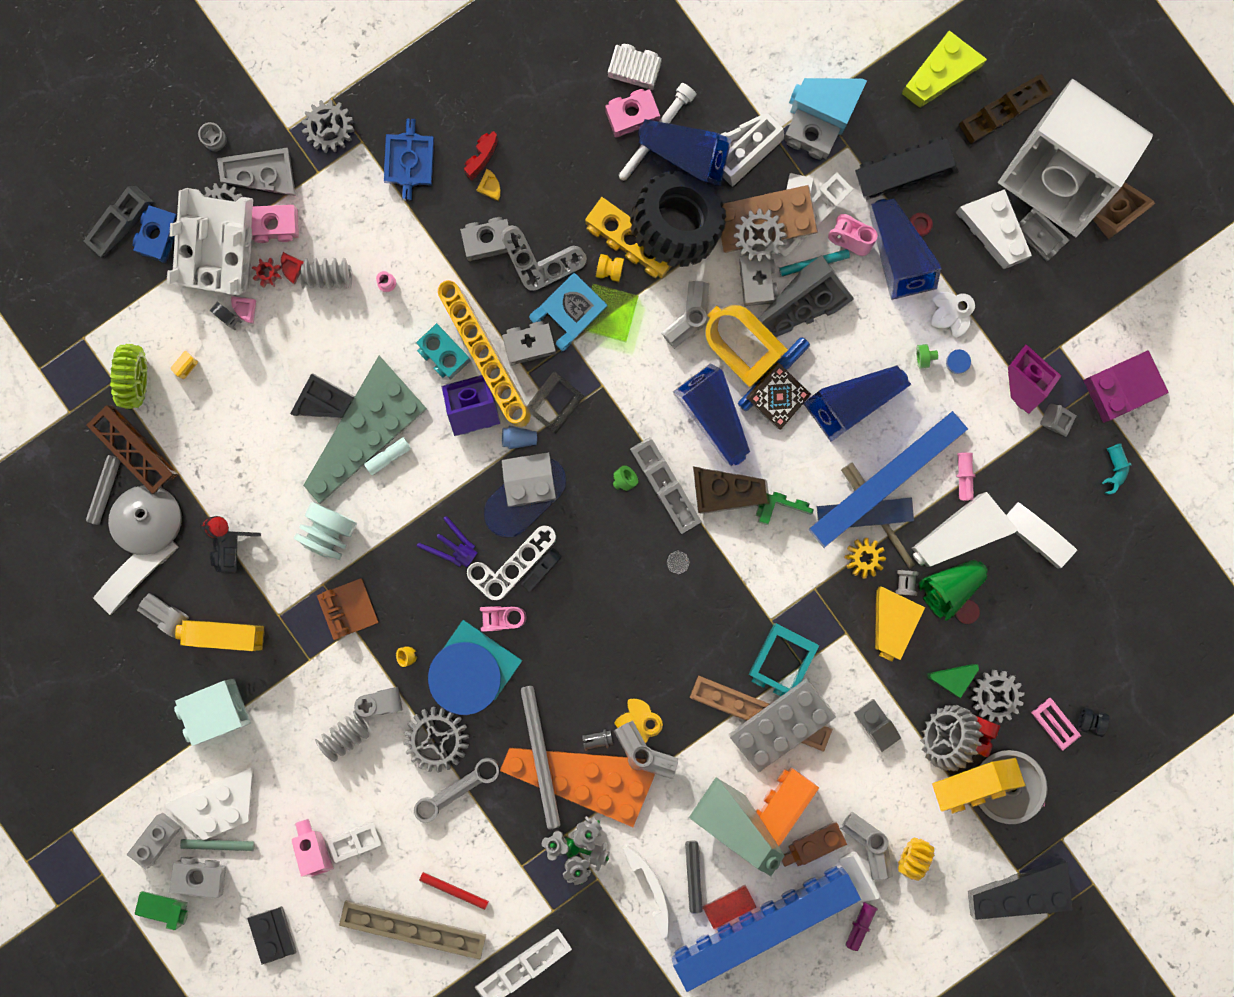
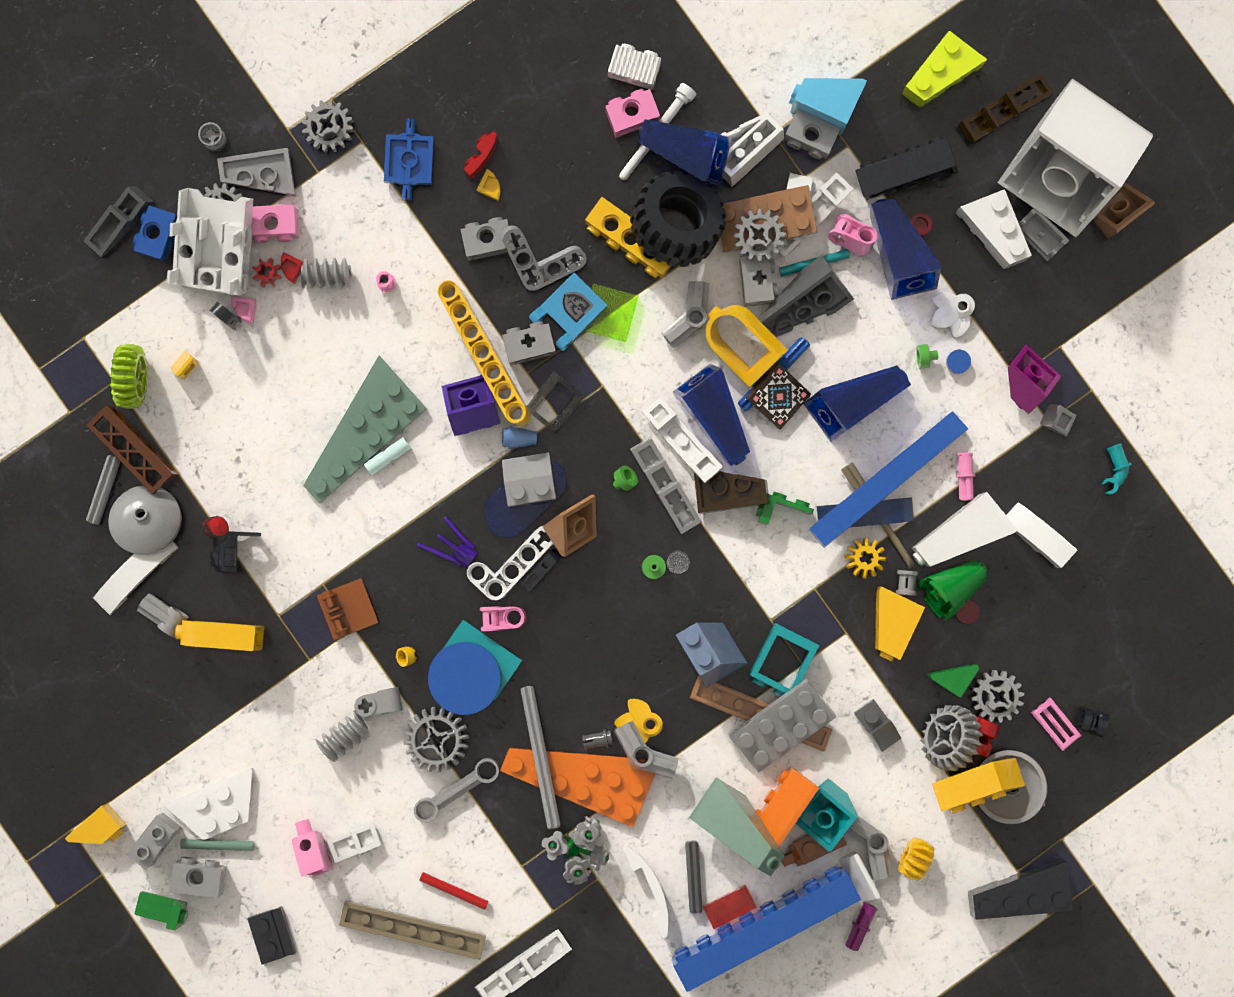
(99, 827): none -> yellow slope
(212, 712): light aqua slope -> none
(321, 399): black wing -> none
(325, 531): light aqua wheel -> none
(446, 348): teal brick -> none
(573, 526): none -> medium nougat slope
(608, 267): yellow wheel -> none
(647, 567): none -> bright green tile
(682, 440): none -> white slope
(711, 651): none -> sand blue slope
(828, 815): none -> teal slope
(1125, 386): magenta slope -> none

